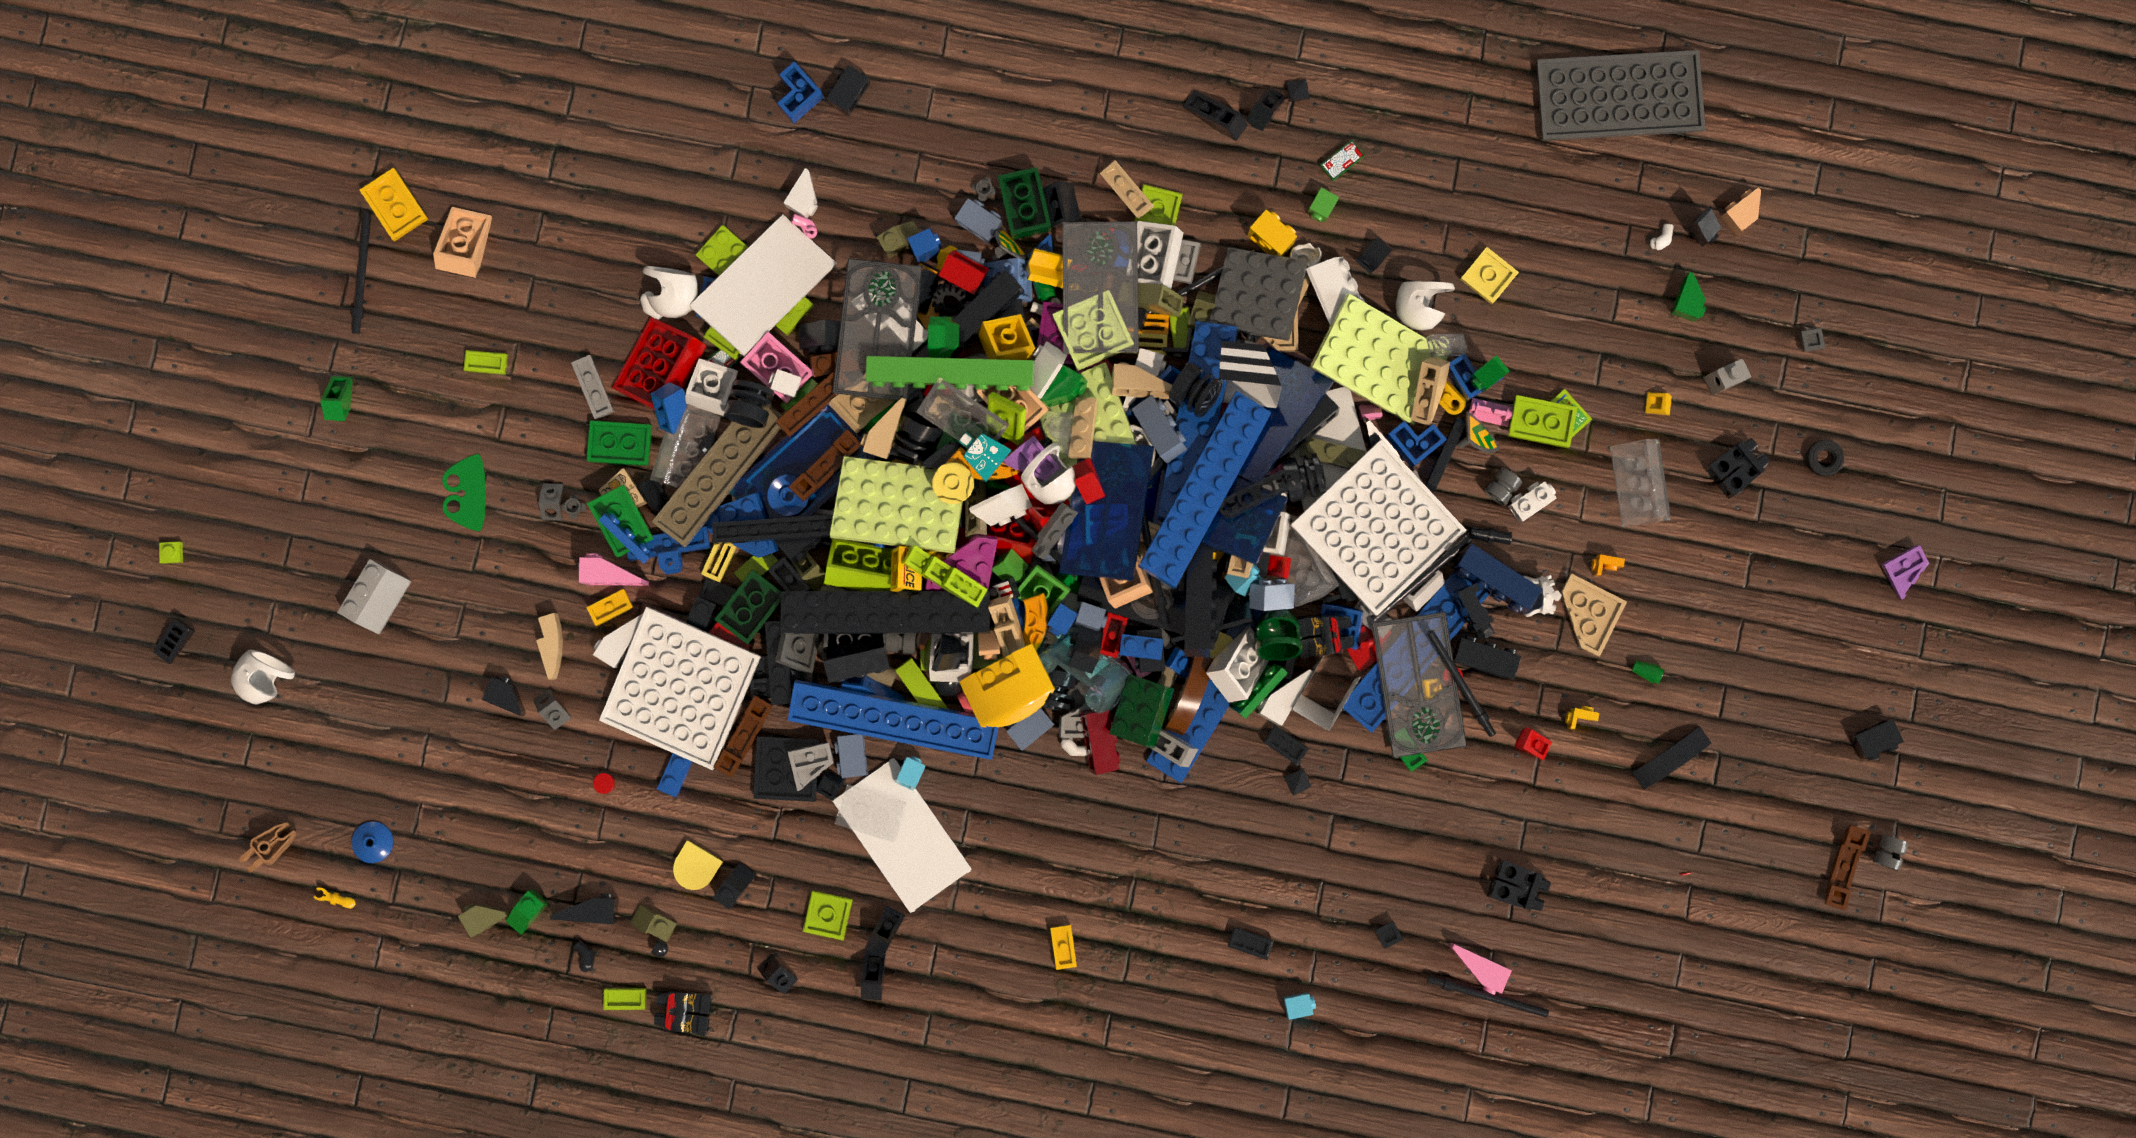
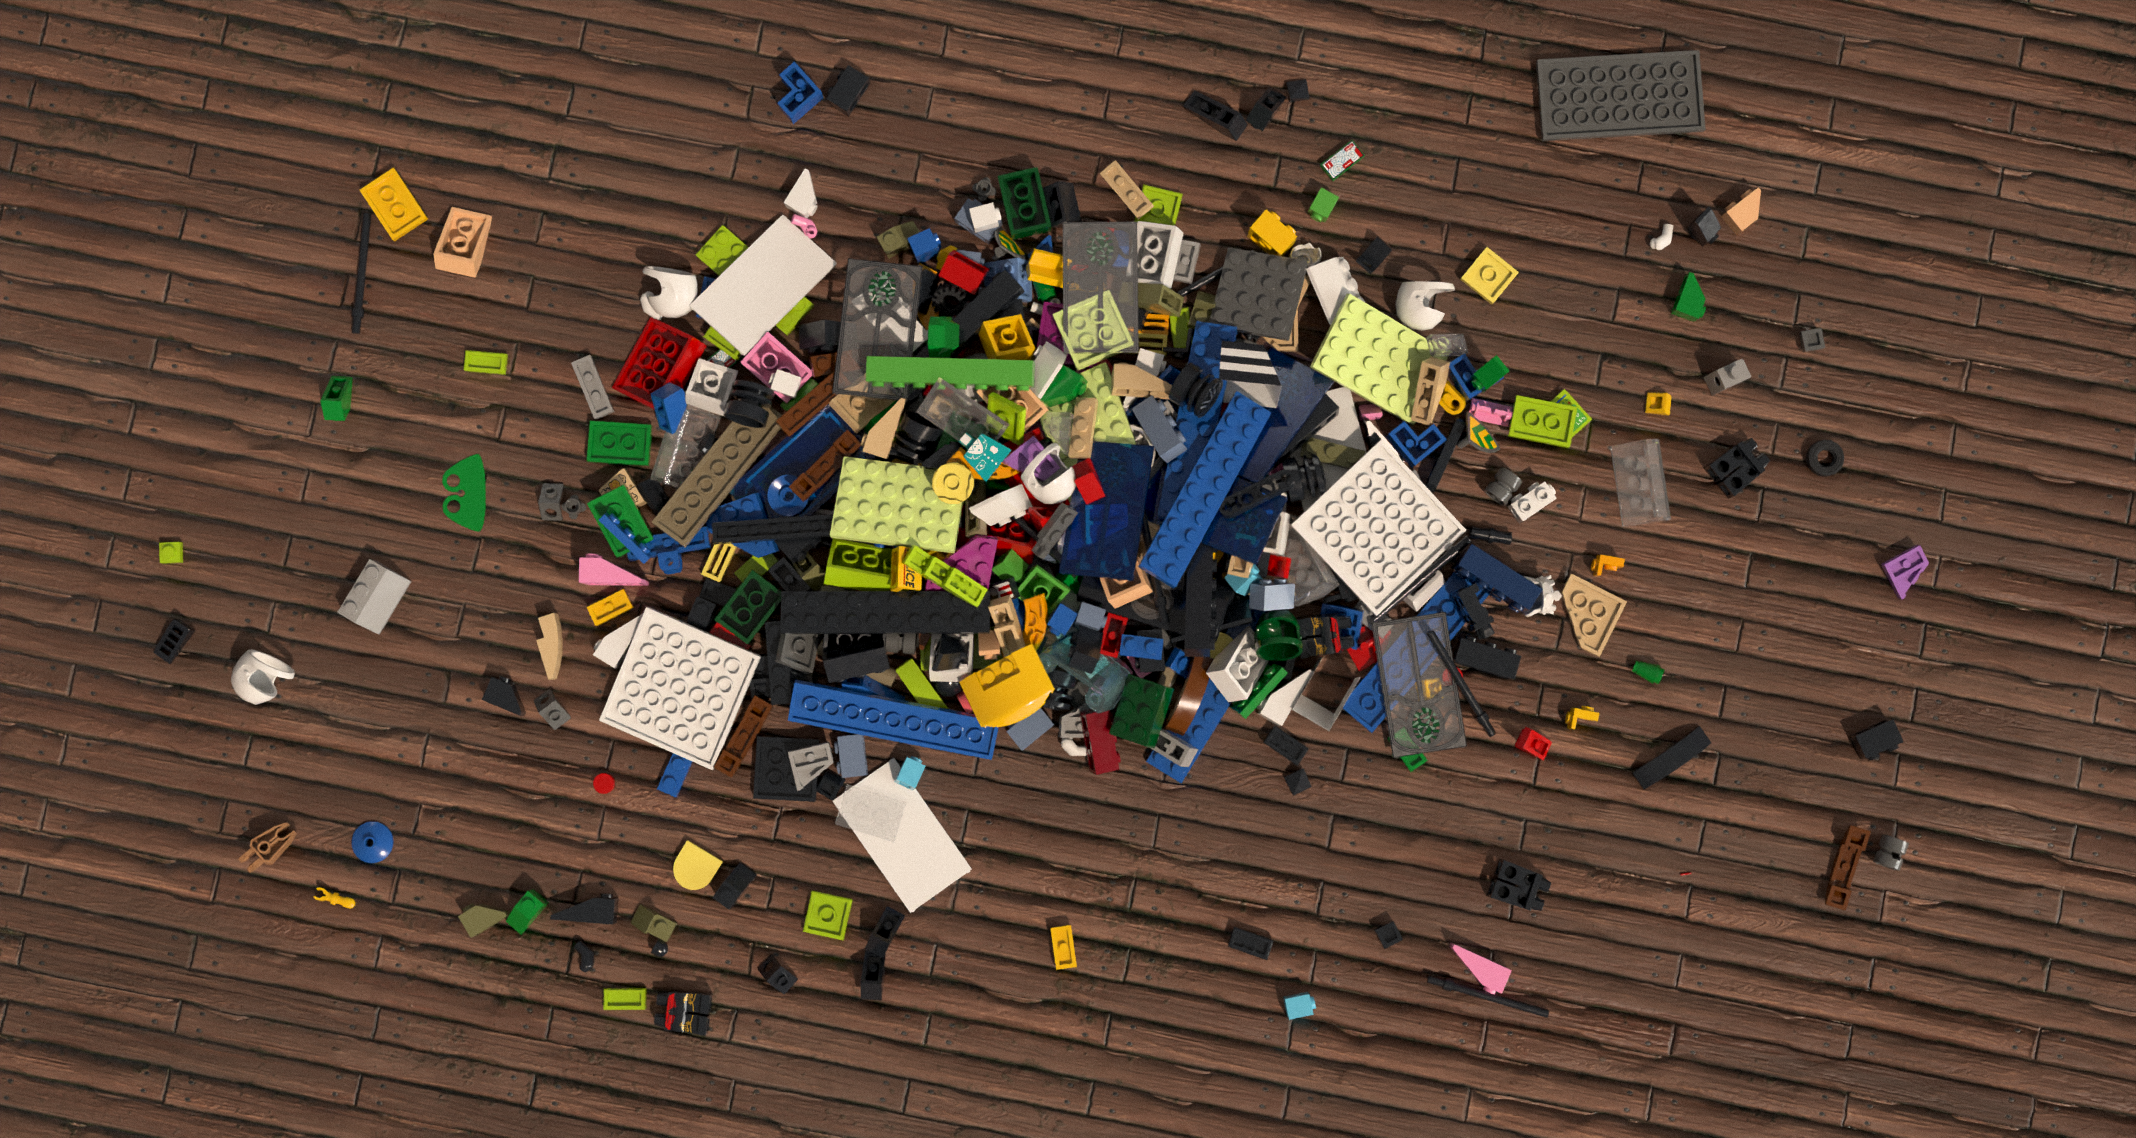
(985, 217): none -> white brick

